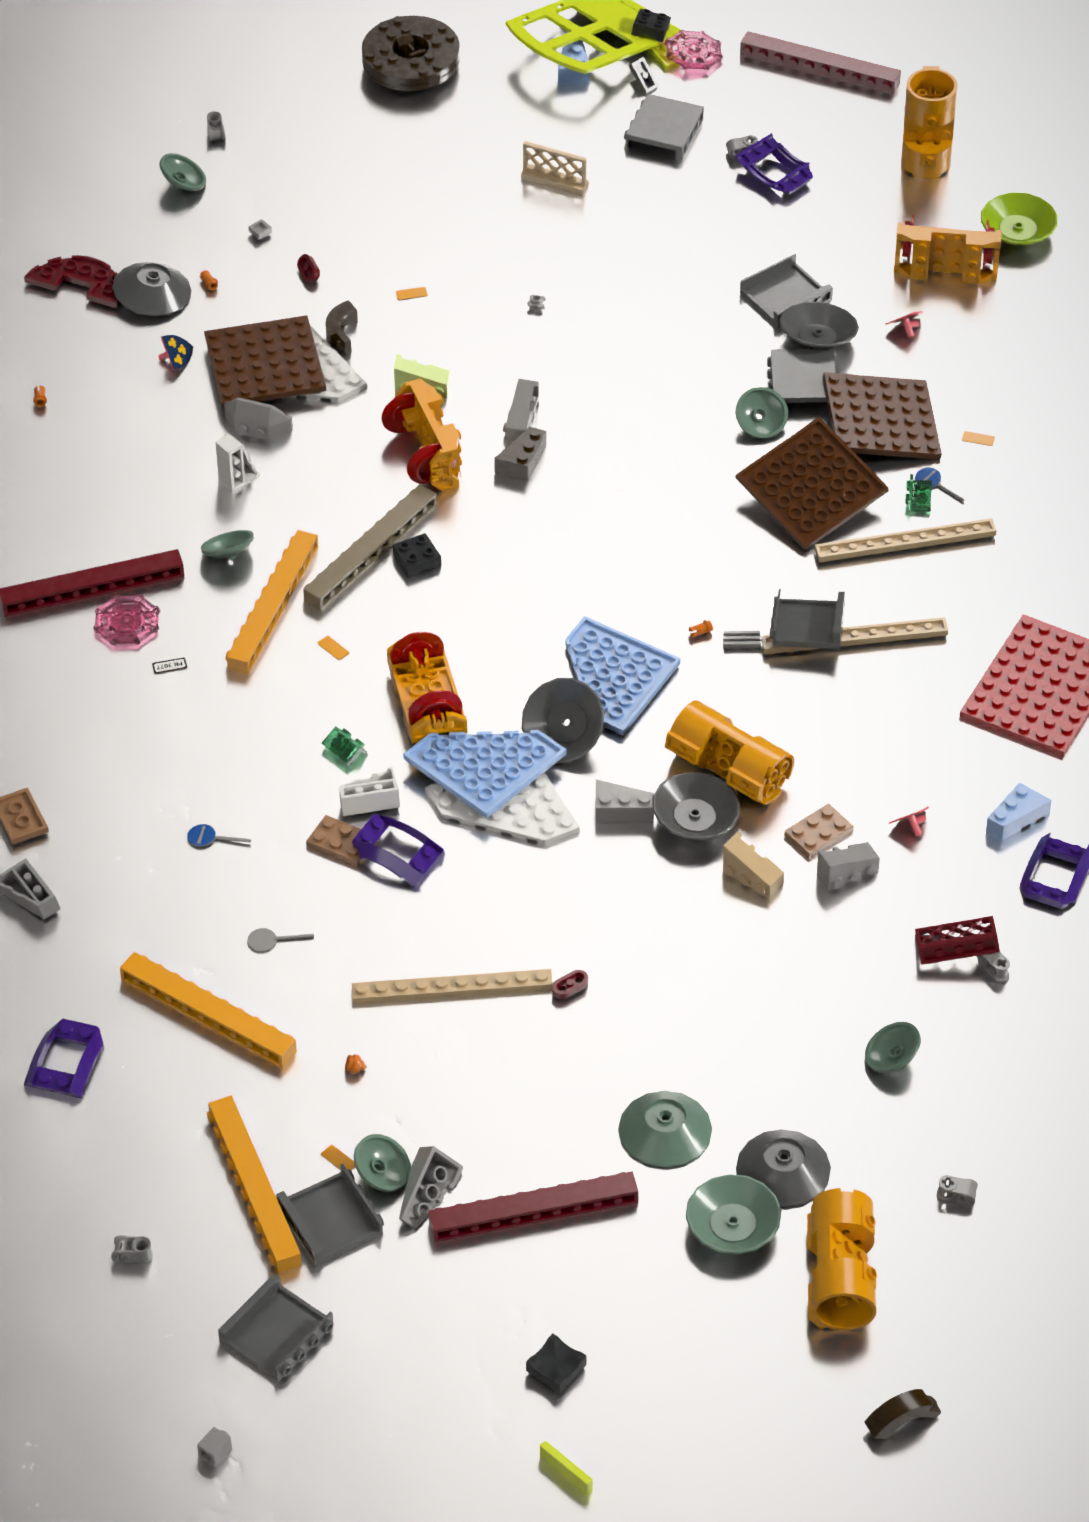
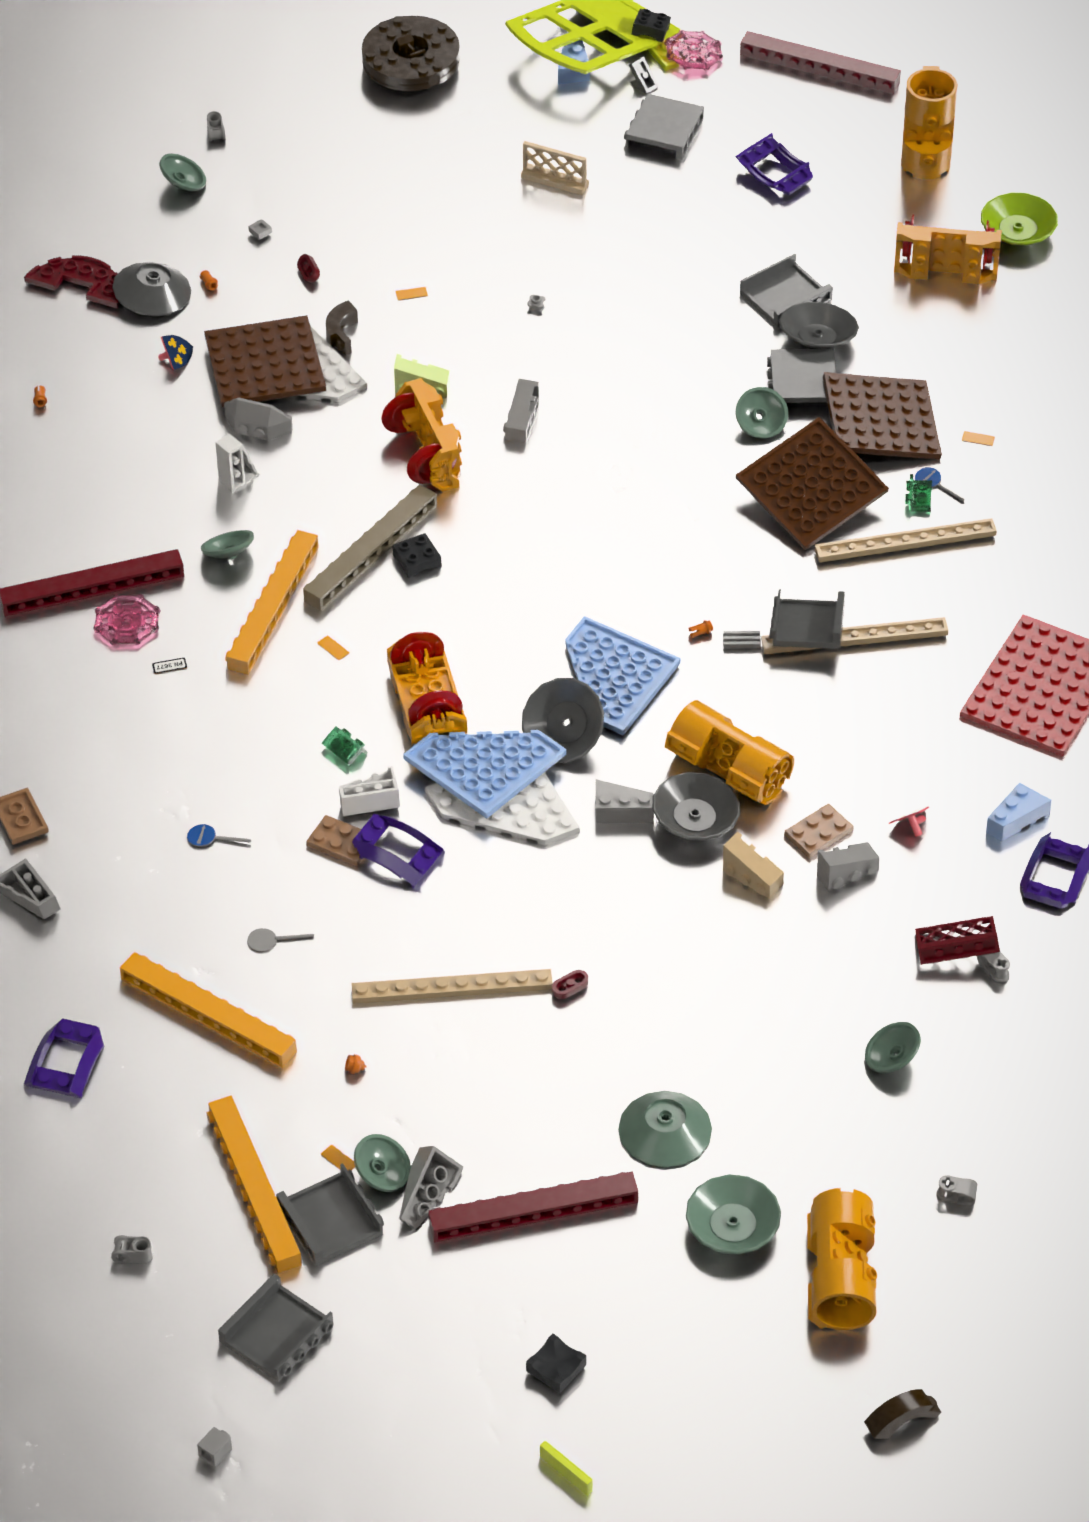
(522, 455): wedge -> none
(737, 145): light grey piece -> none
(791, 1180): dark grey dish -> none
(907, 323): coral shield -> none

